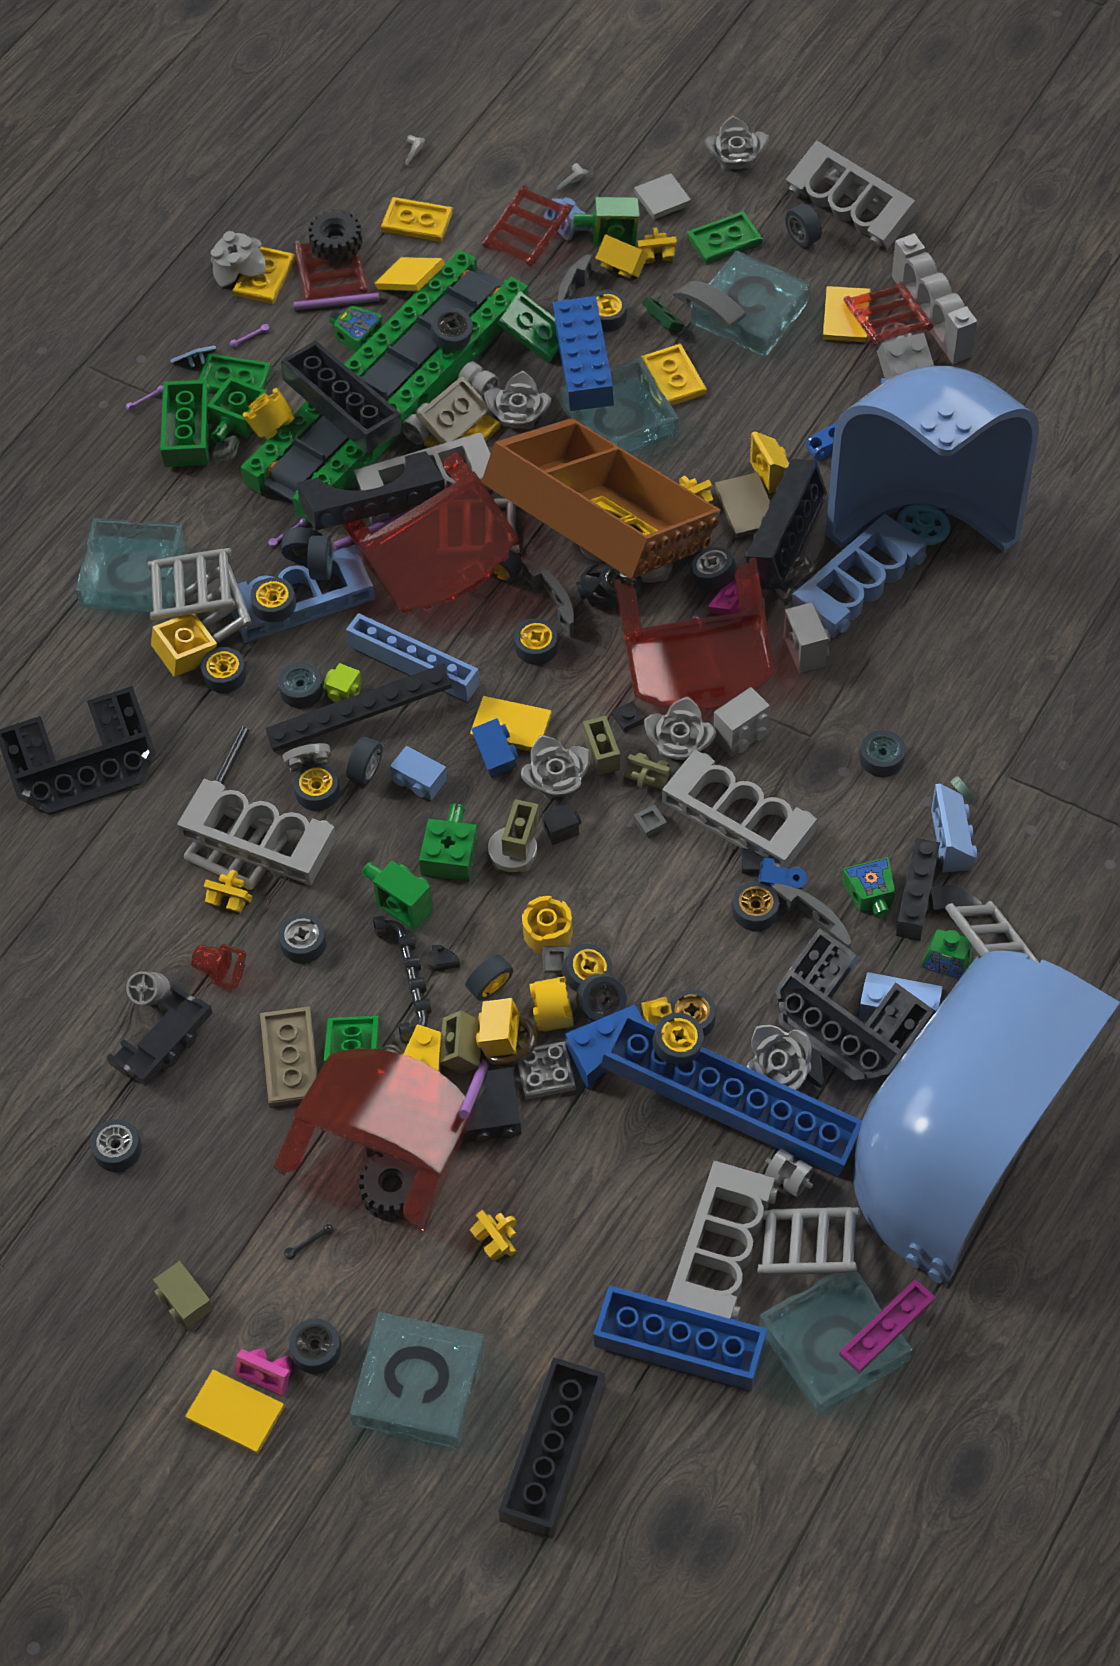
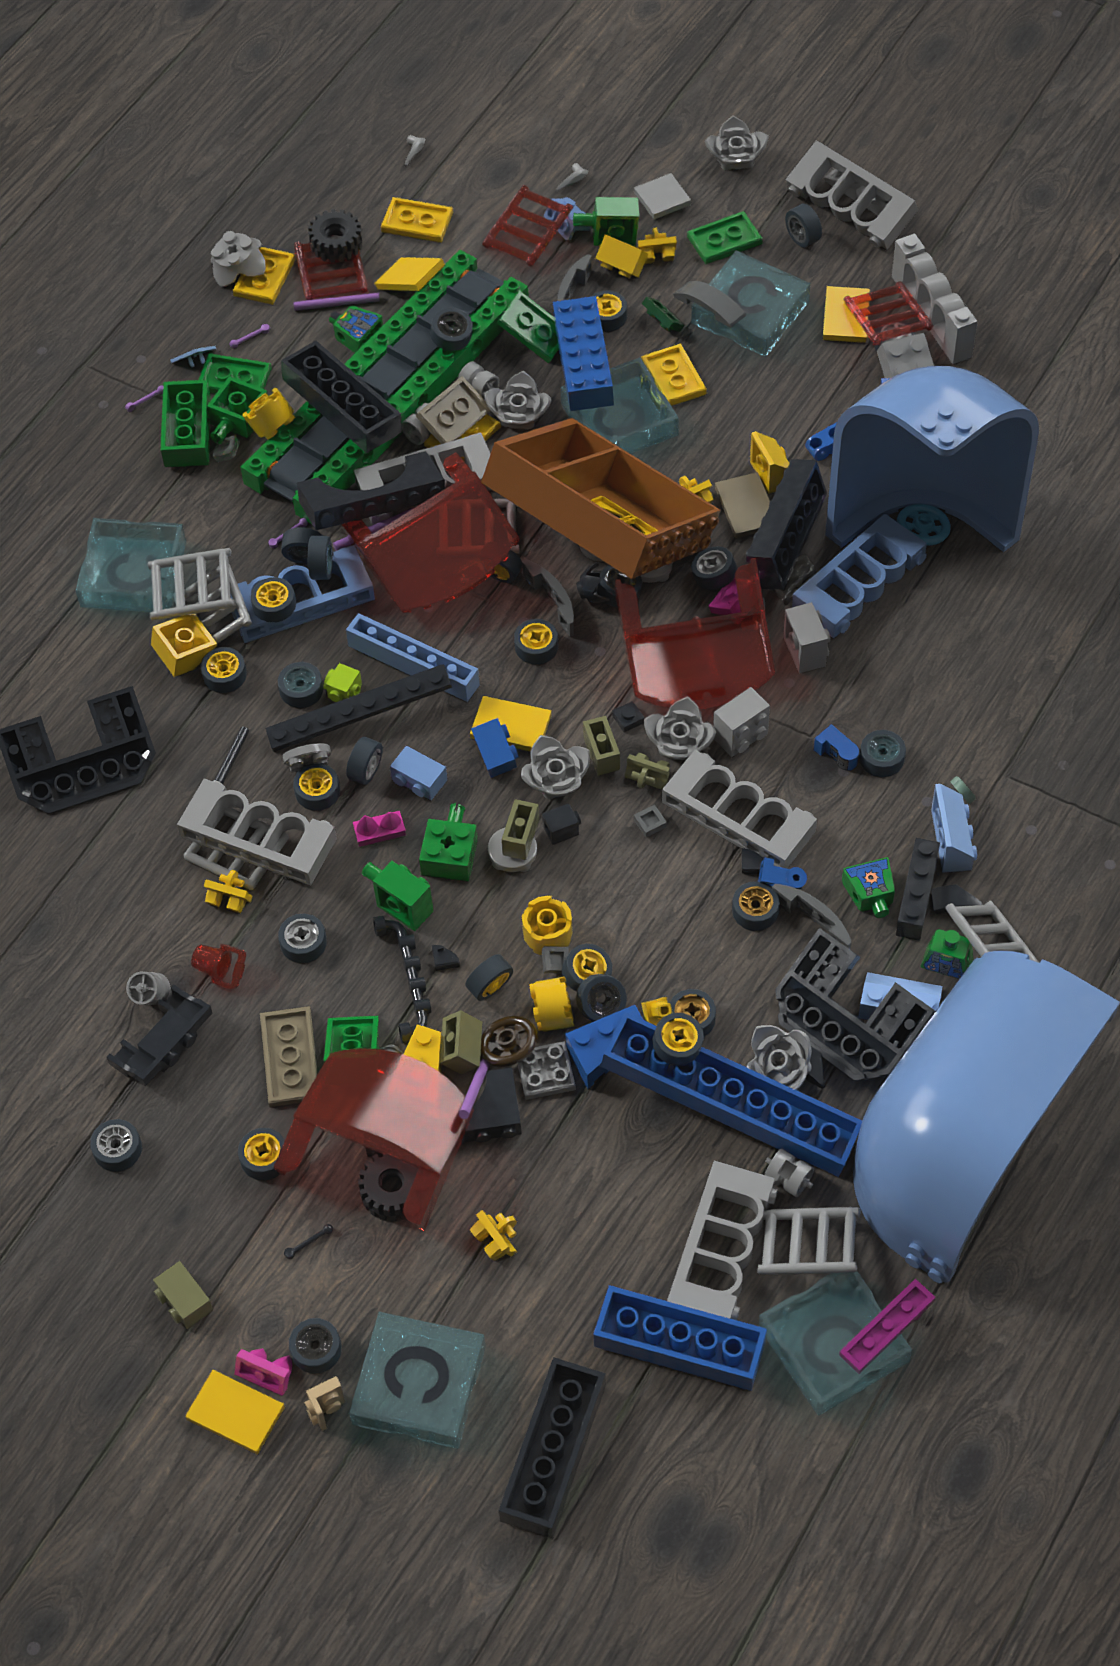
(250, 1147): none -> wheel
(324, 1398): none -> tan bracket
(379, 828): none -> dark pink tile
(498, 1027): yellow brick -> none
(838, 747): none -> blue leg

